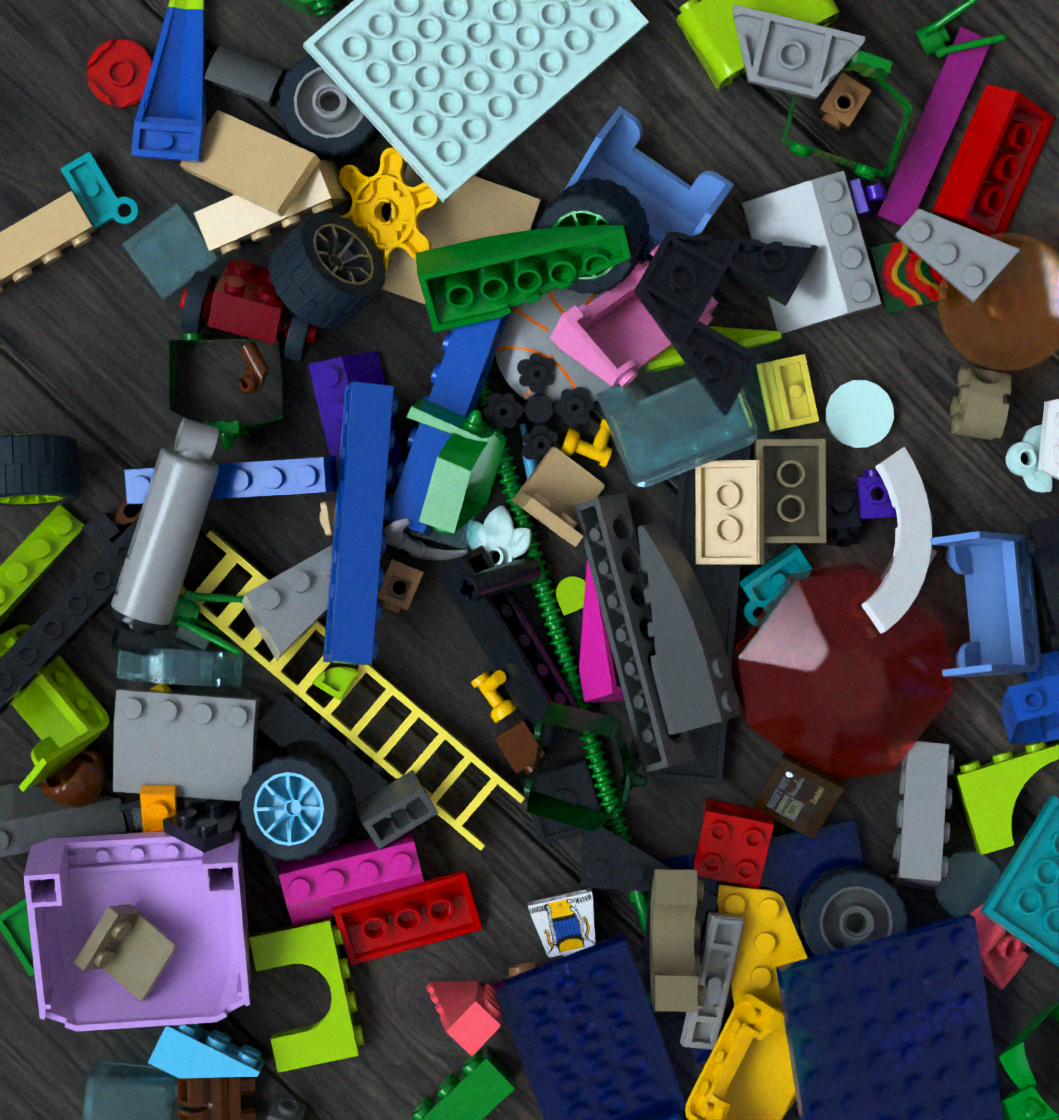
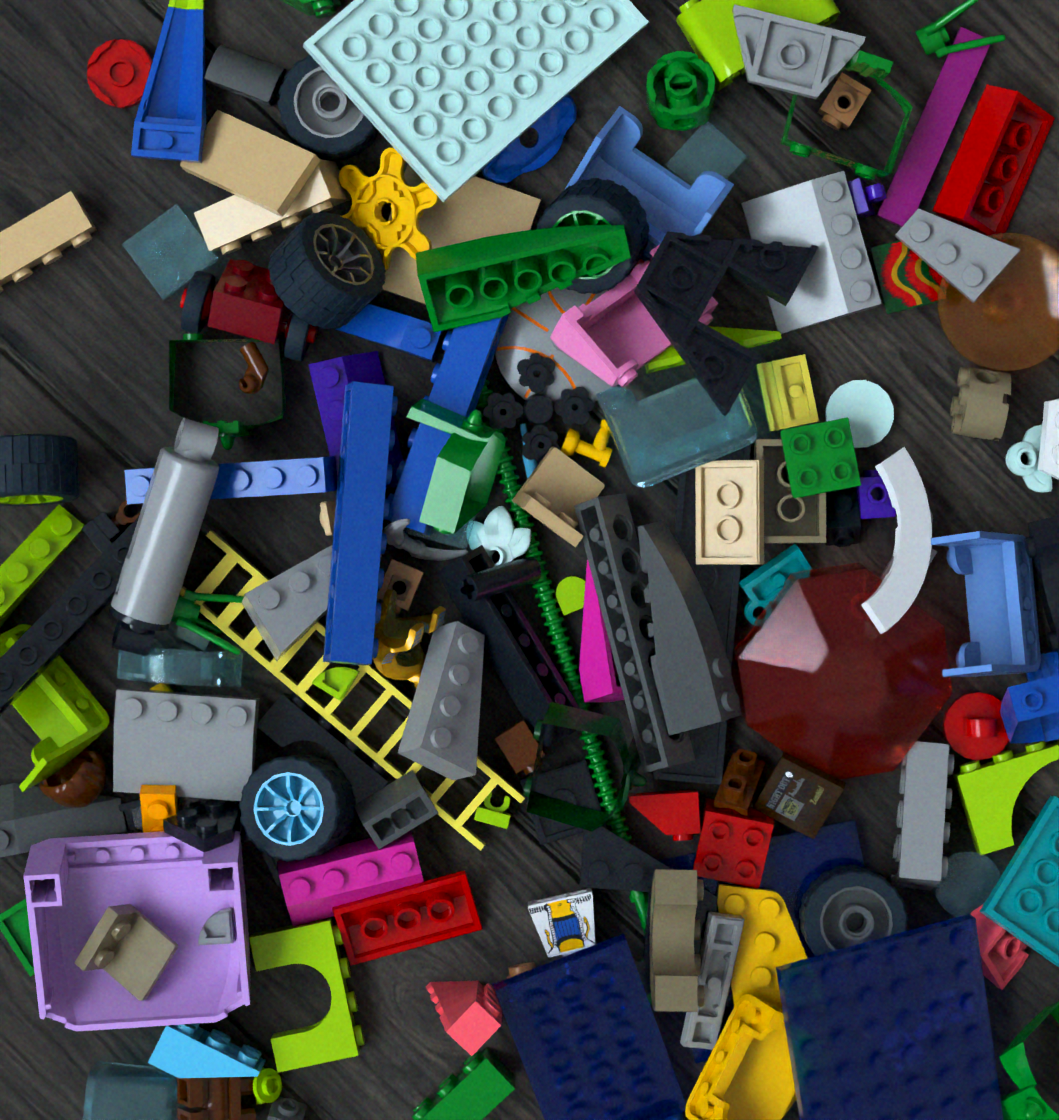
(96, 193): teal hinge -> none
(218, 928): none -> light grey tile
(267, 1086): none -> lime plate
(395, 331): none -> blue slope
(400, 638): none -> pearl gold piece
(446, 704): none -> light grey wedge
(488, 686): yellow piece -> none
(494, 815): none -> lime tile
(520, 159): none -> blue piece
(670, 811): none -> red slope
(680, 91): none -> green brick
(705, 152): none -> clear light blue piece
(740, 782): none -> reddish brown hips
(820, 457): none -> green bracket
(975, 726): none -> red tile

